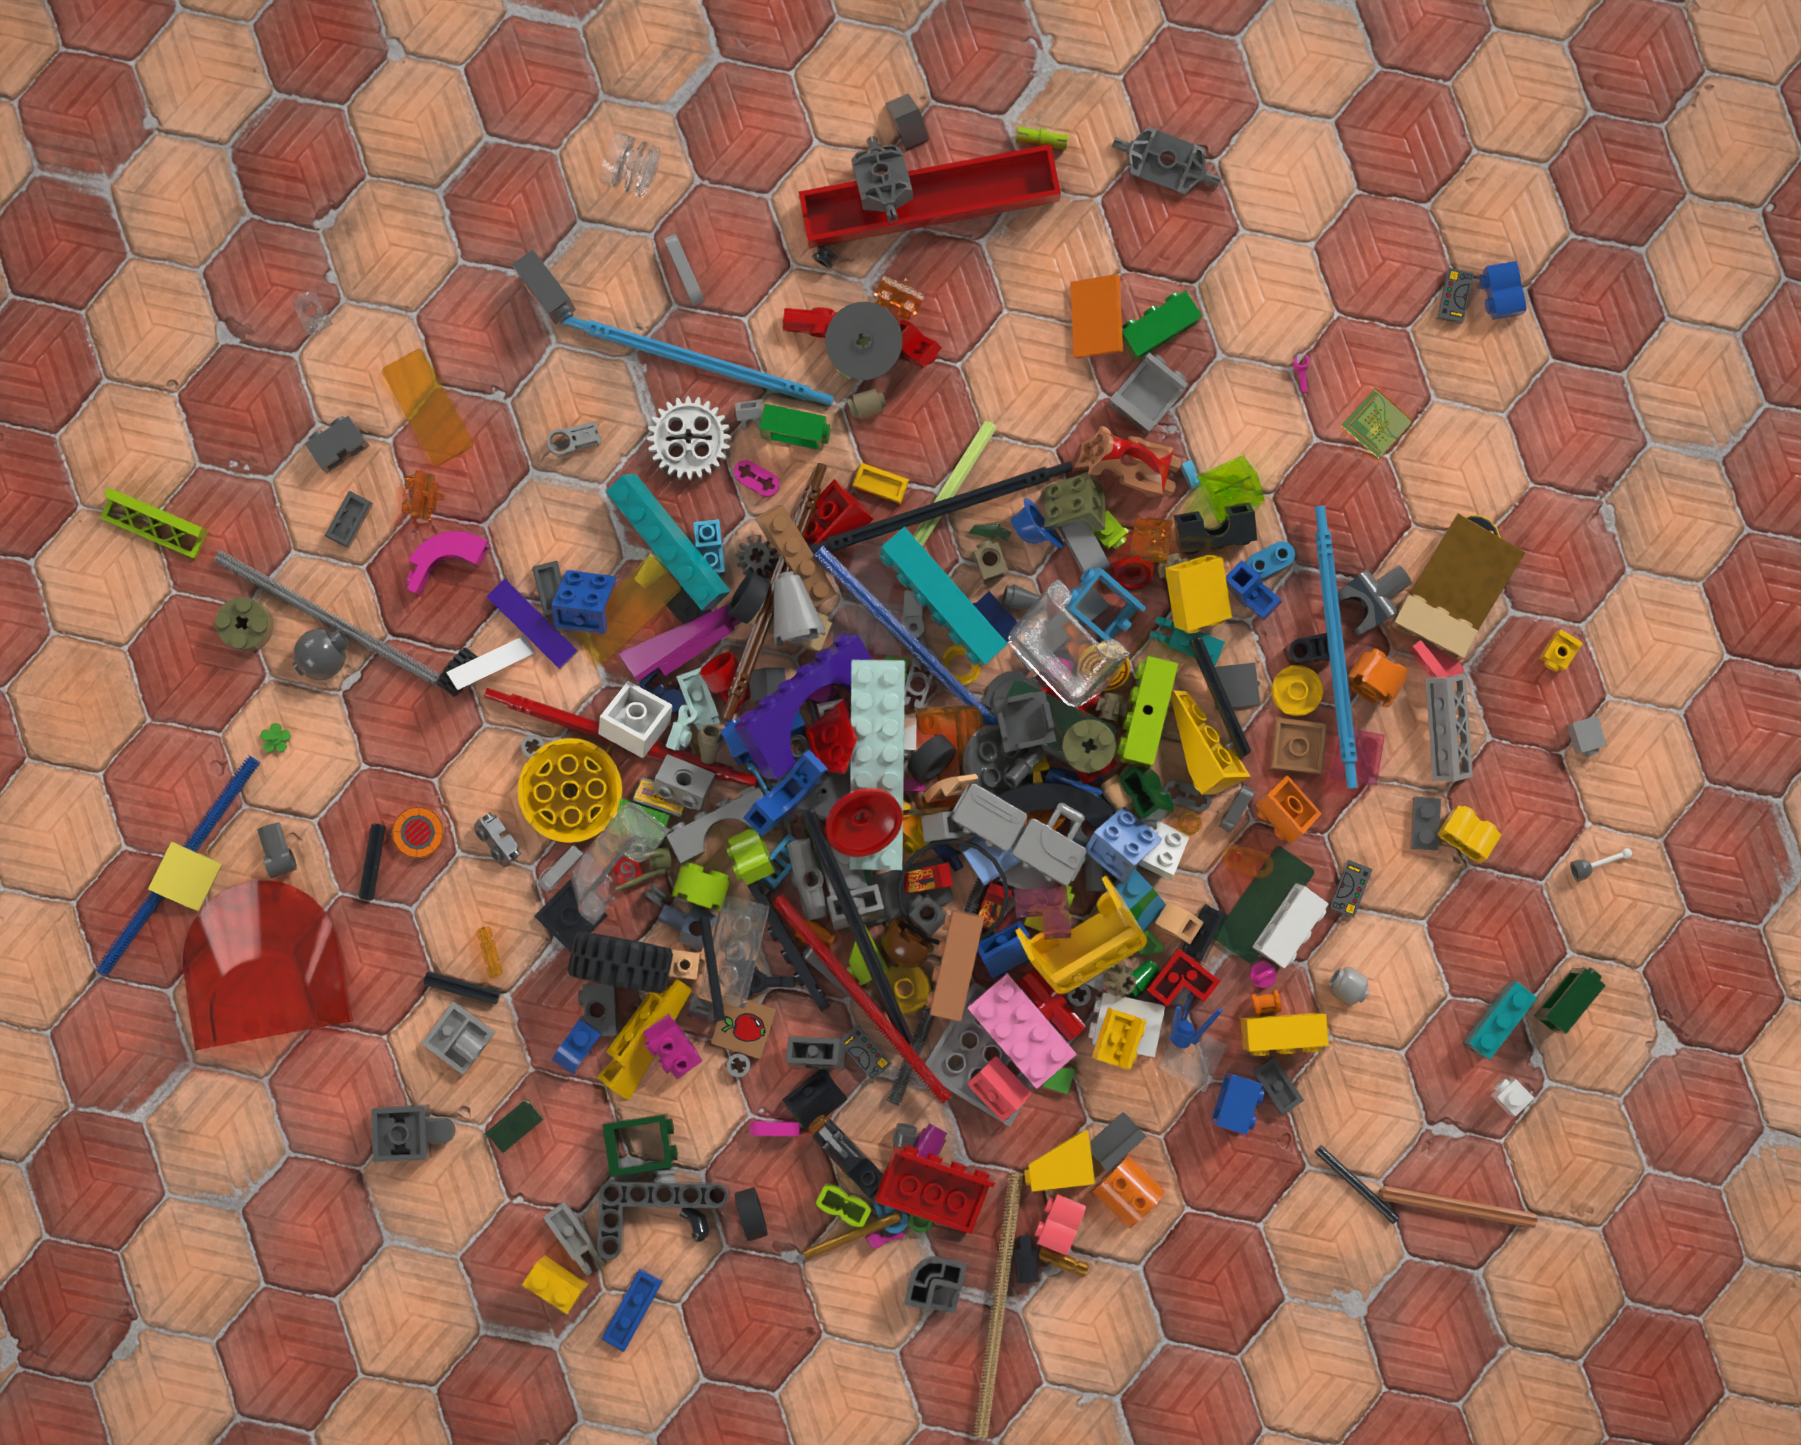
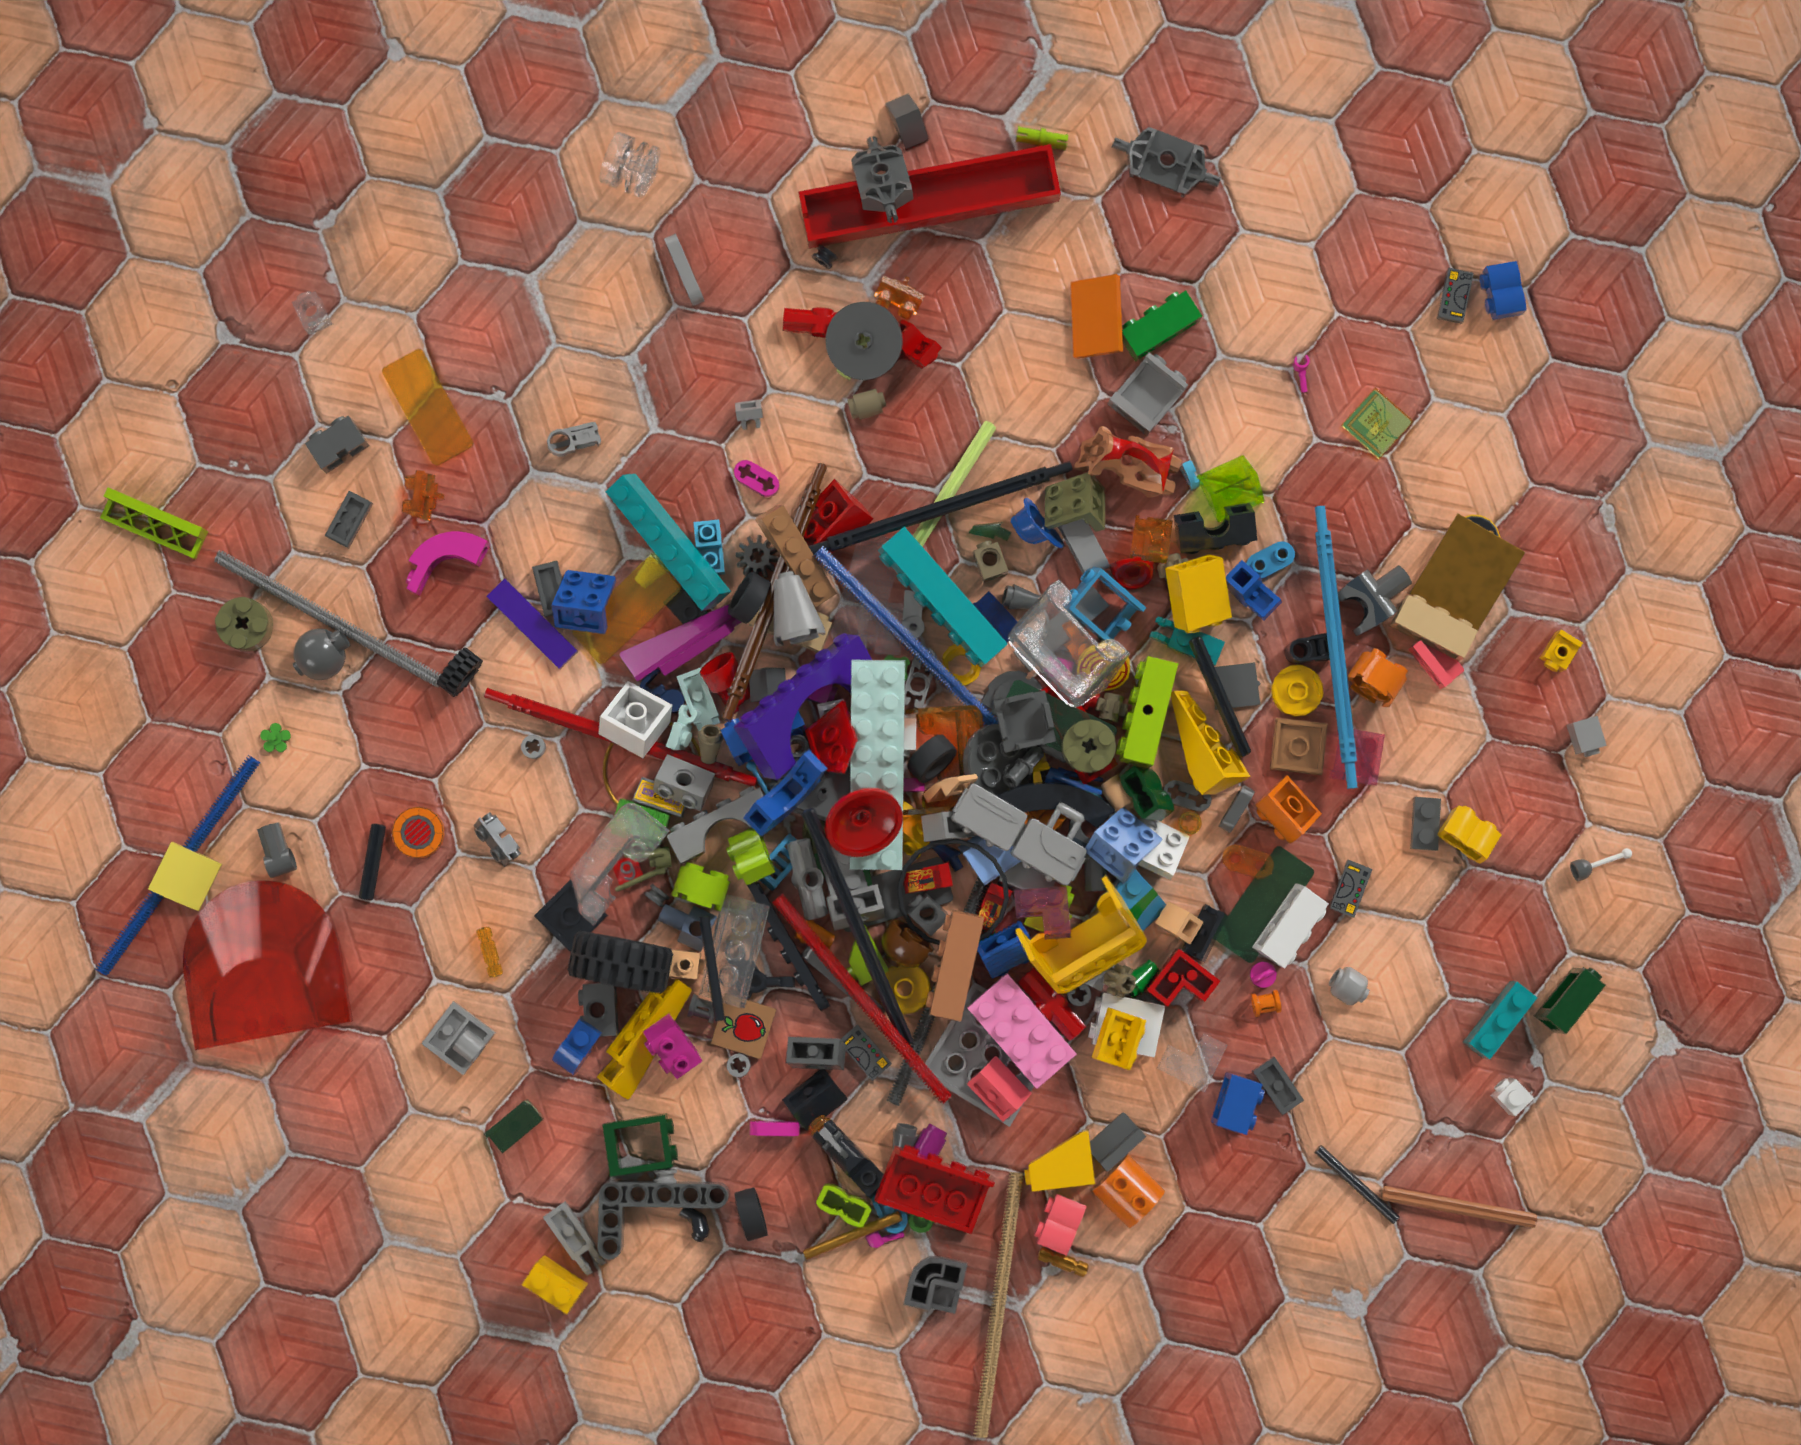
(407, 1132): dark grey brick -> none
(462, 987): black axle -> none
(490, 662): white sticker -> none
(544, 287): dark grey brick -> none
(544, 784): yellow brick -> none
(560, 869): light grey piece -> none
(632, 1310): blue tile -> none
(689, 415): white gear -> none
(698, 360): dark azure axle -> none
(794, 427): green window -> none
(880, 483): yellow tile -> none
(1026, 1261): black hinge -> none
(1060, 1080): bright green tile -> none
(1112, 535): lime bracket -> none
(1152, 945): bright green tile -> none
(1183, 1031): blue plant -> none
(1284, 1033): yellow brick -> none
(1445, 728): light grey fence -> none

